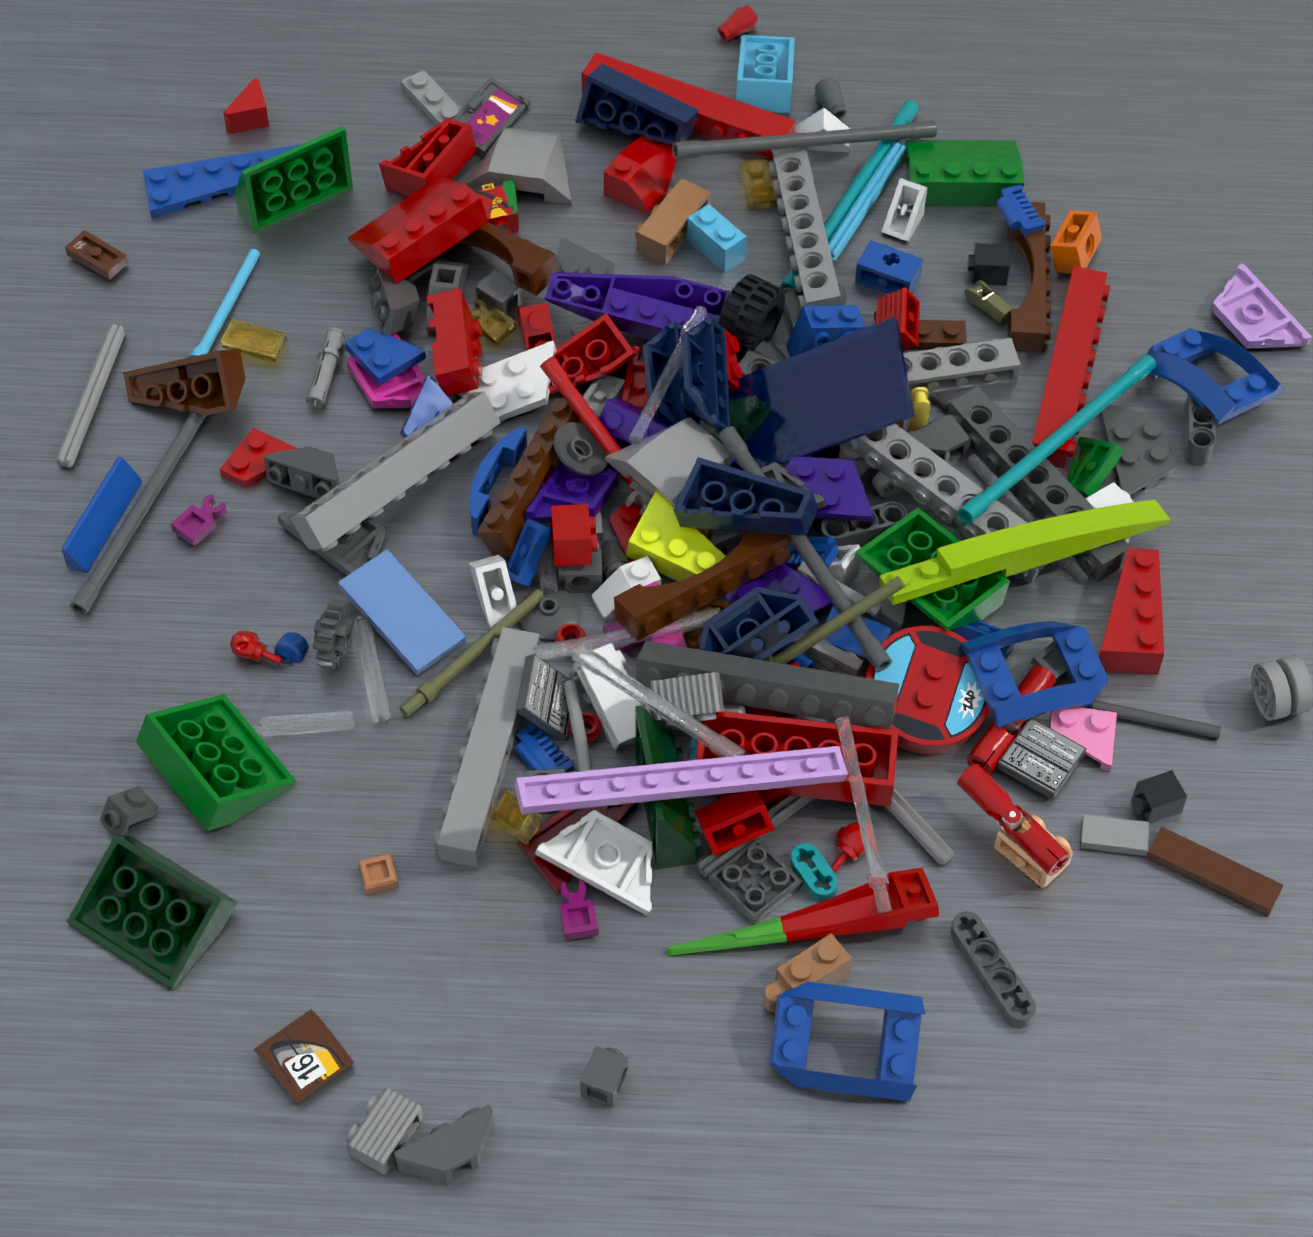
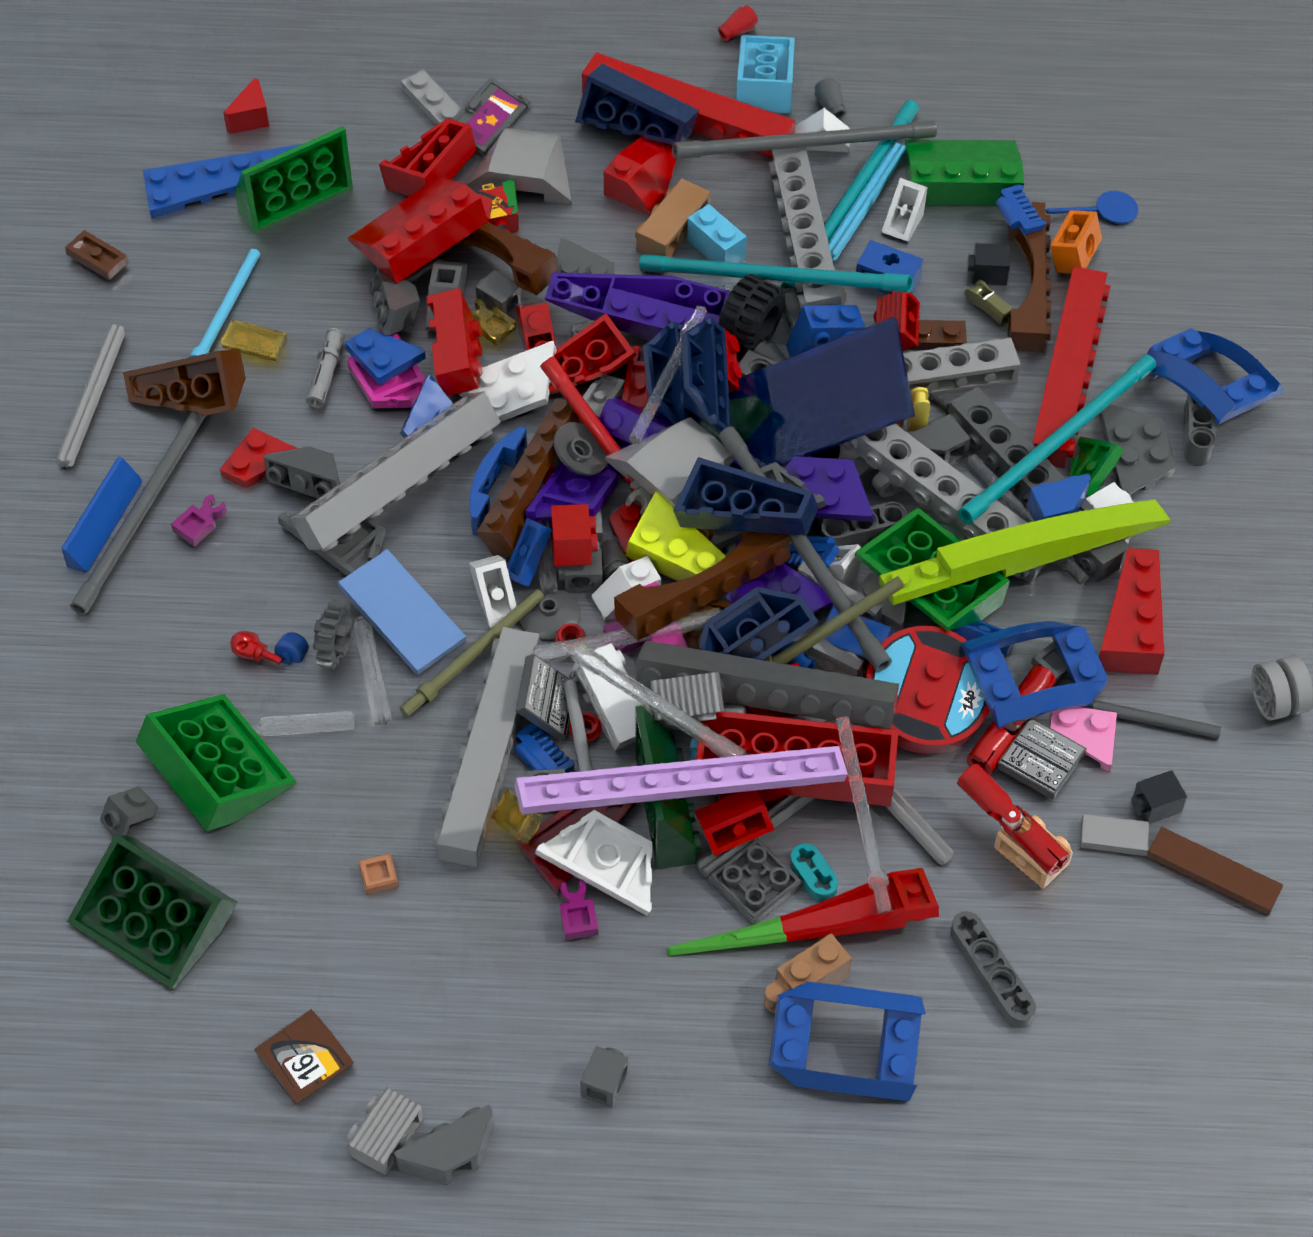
(758, 184): clear yellow plate -> none
(849, 846): red piece -> none
(886, 281): none -> teal piece
(1058, 497): none -> blue slope
(1112, 206): none -> blue piece
(1256, 314): lavender wing -> none

